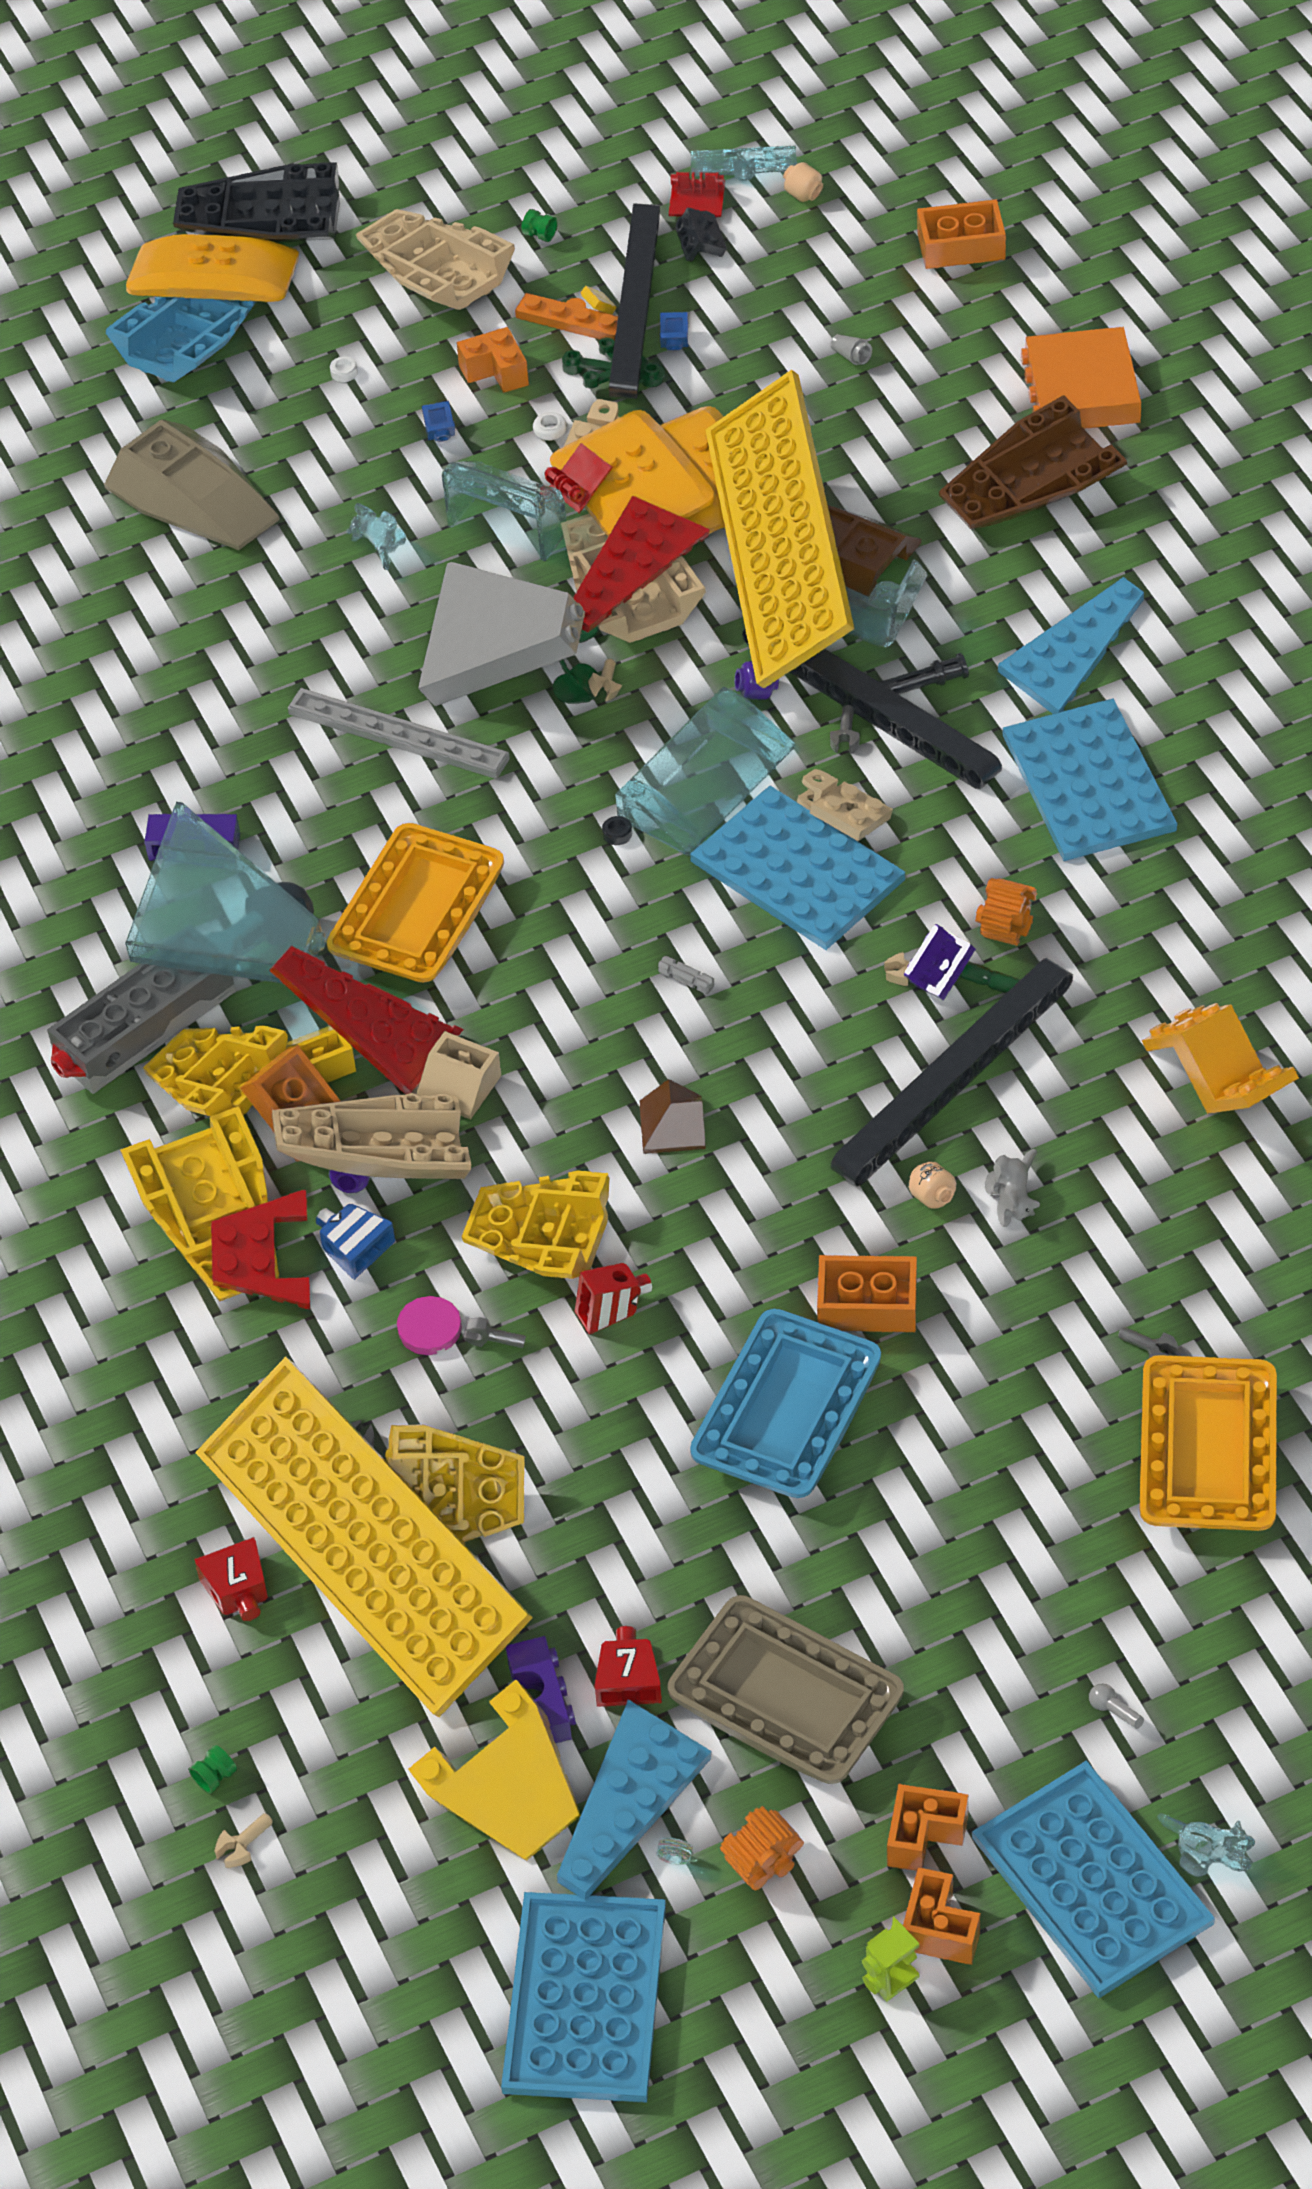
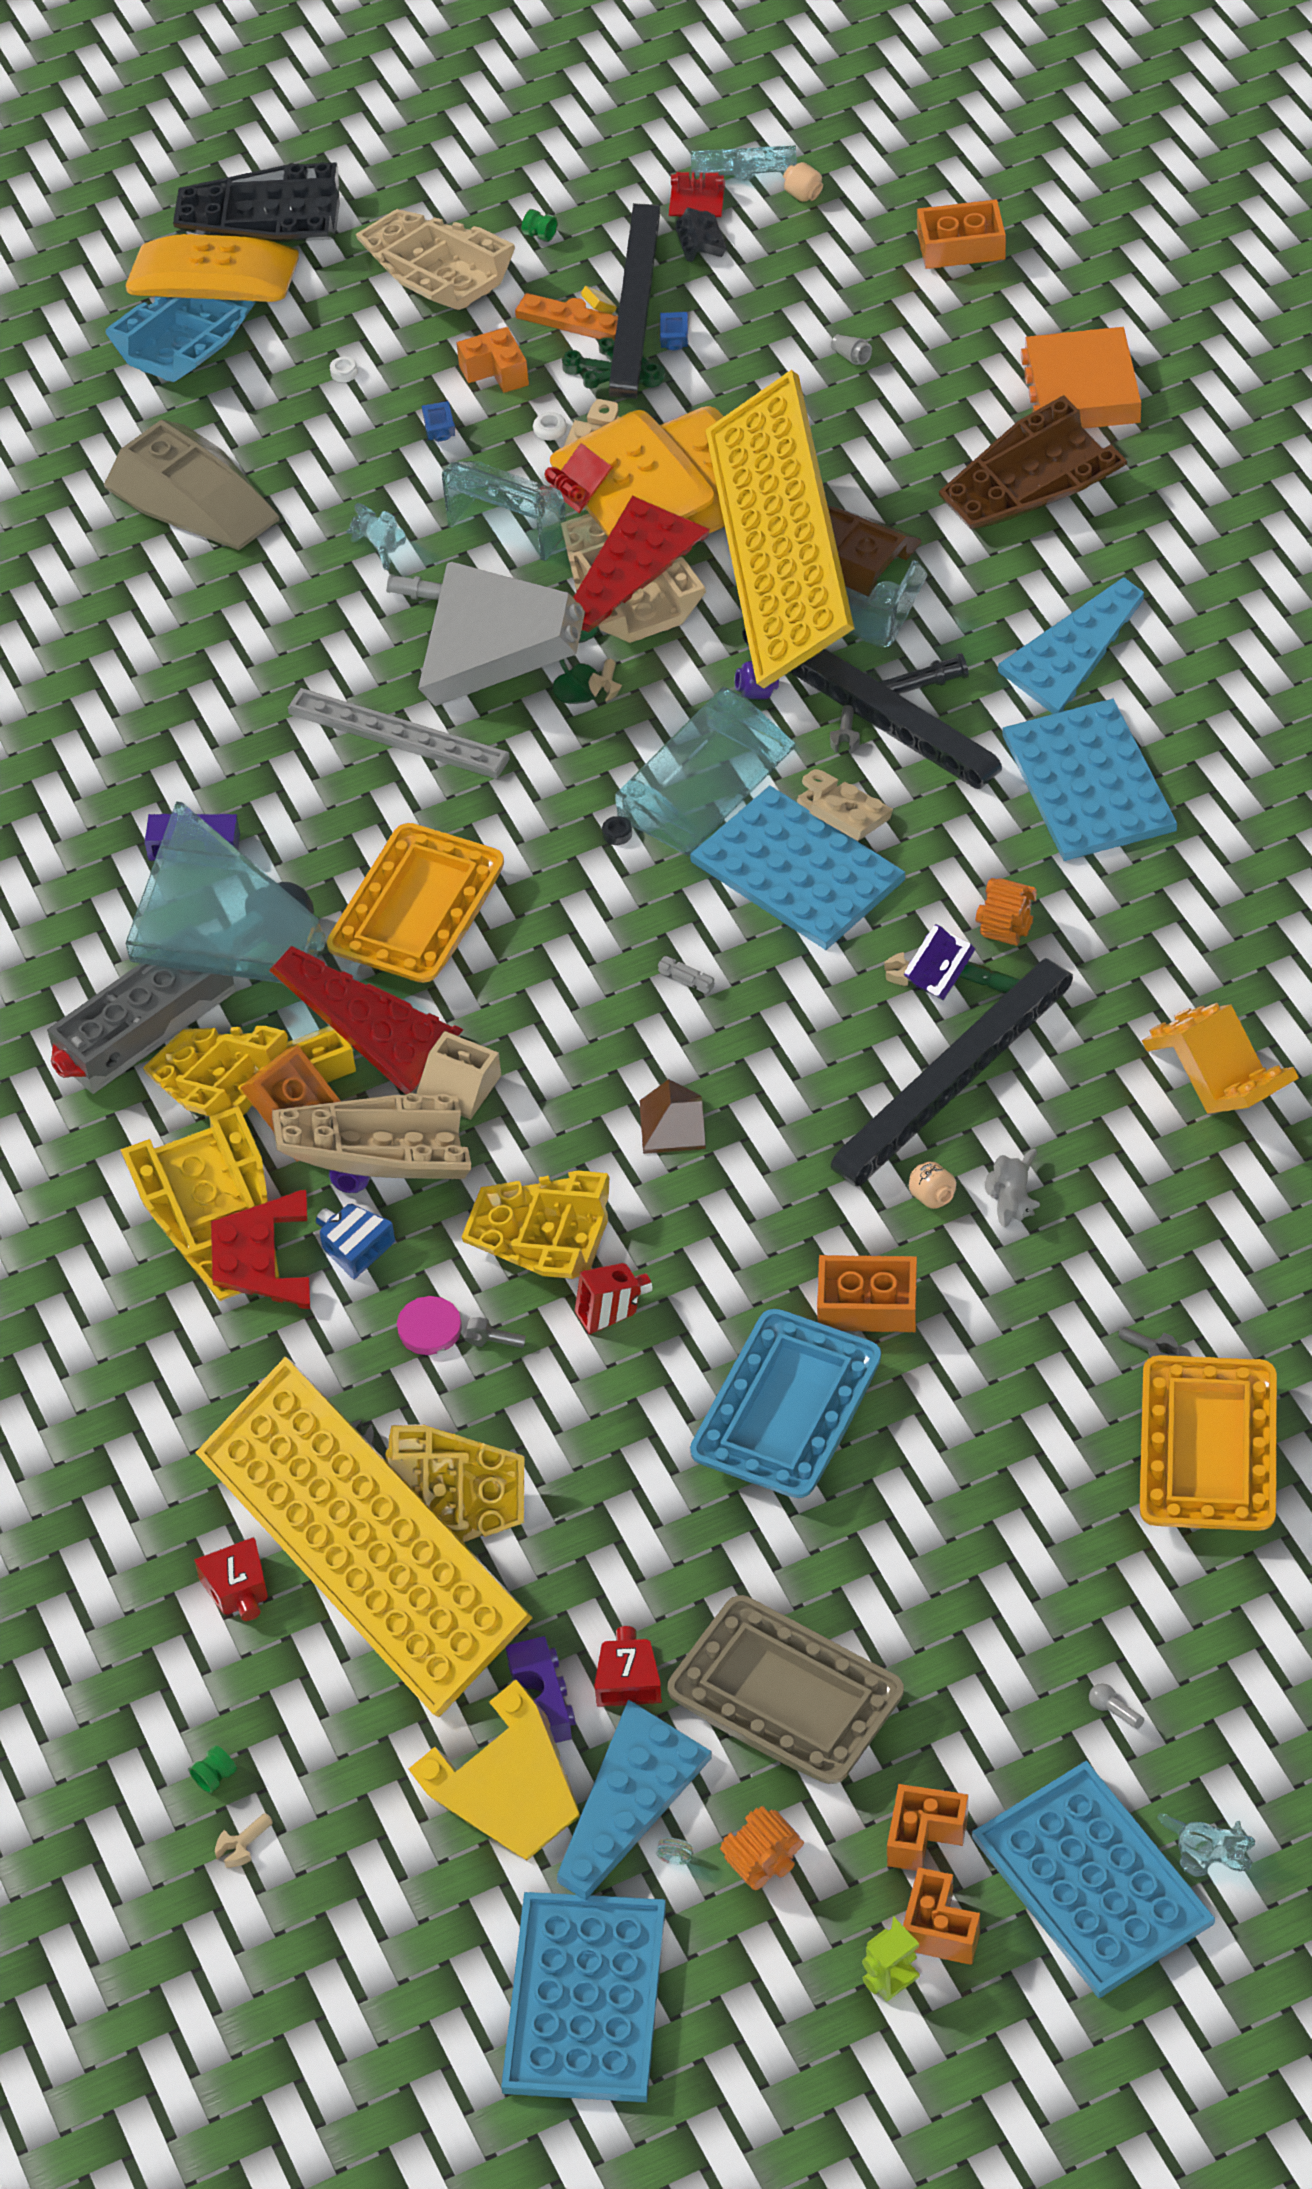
(413, 587): none -> light grey pin

